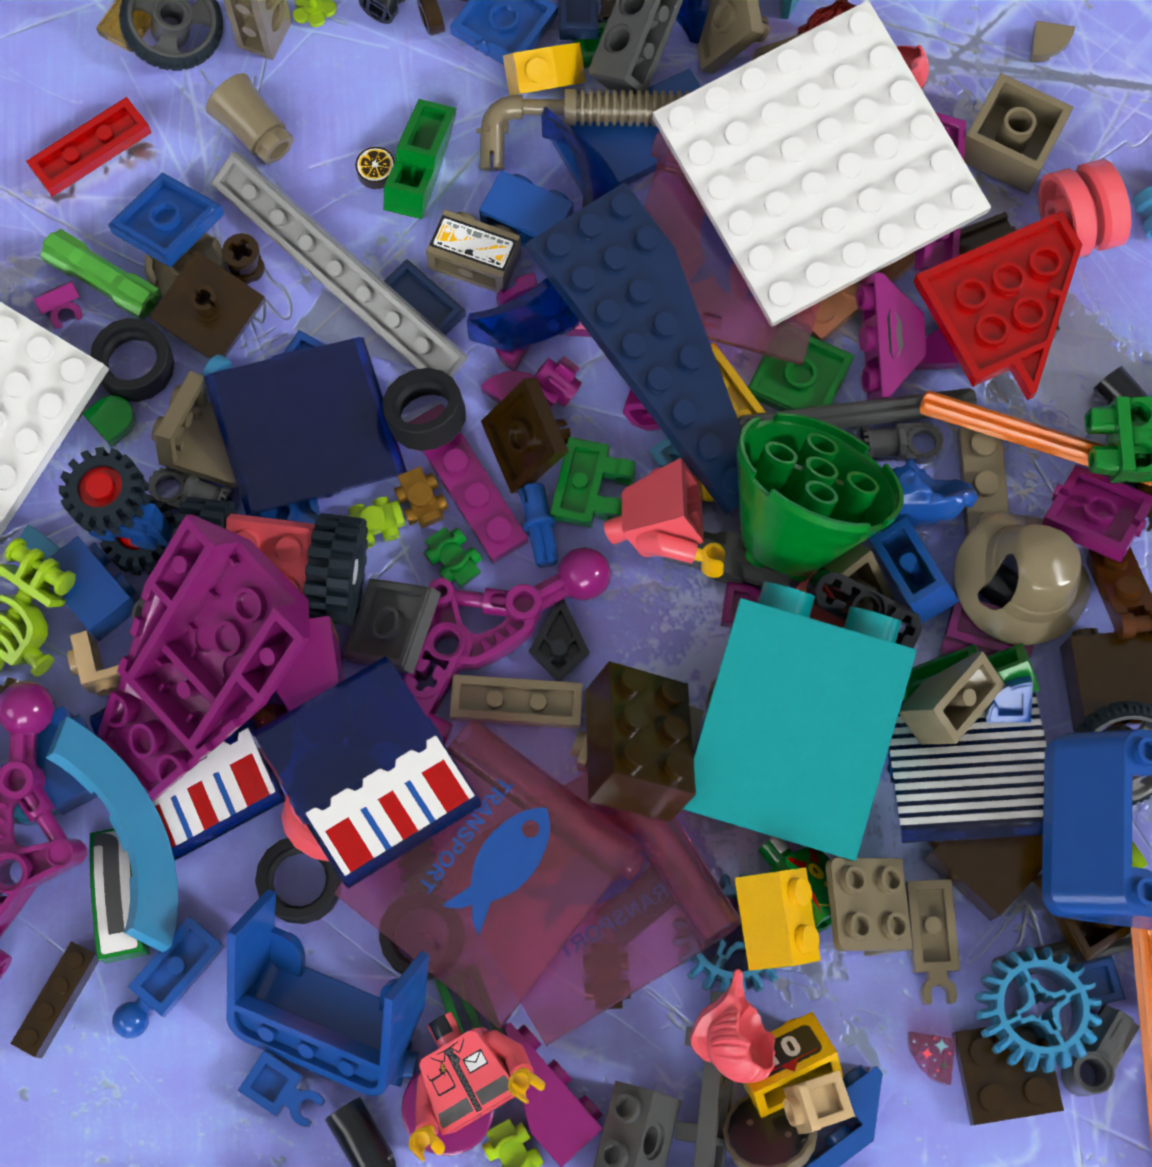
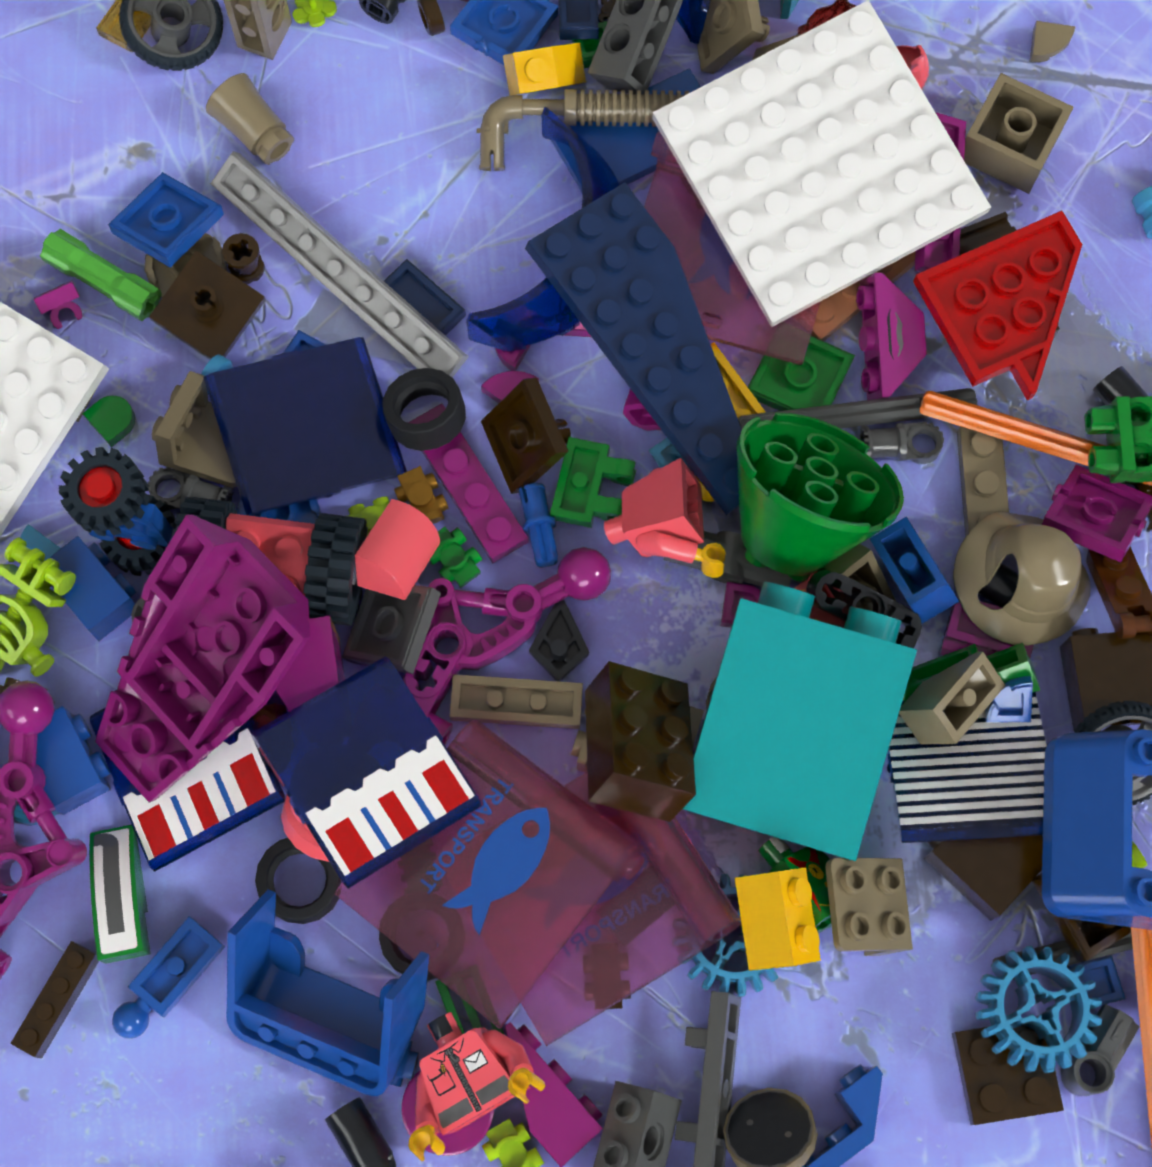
(87, 663): tan bracket -> none
(89, 146): red plate -> none
(129, 330): black tyre -> none
(137, 825): dark azure tile -> none
(275, 1086): blue plate -> none
(374, 167): dark brown tile -> none
(396, 550): none -> coral brick
(418, 159): green slope -> none
(474, 251): brick -> none
(523, 206): blue brick -> none
(523, 285): magenta tile -> none
(558, 380): magenta gear -> none
(734, 1037): coral hair -> none
(800, 1055): yellow brick -> none
(817, 1103): tan bracket -> none
(930, 499): blue piece -> none
(933, 935): dark tan plate -> none
(933, 1055): clear pink tile -> none
(938, 353): magenta tile -> none
(1092, 202): coral wheel -> none

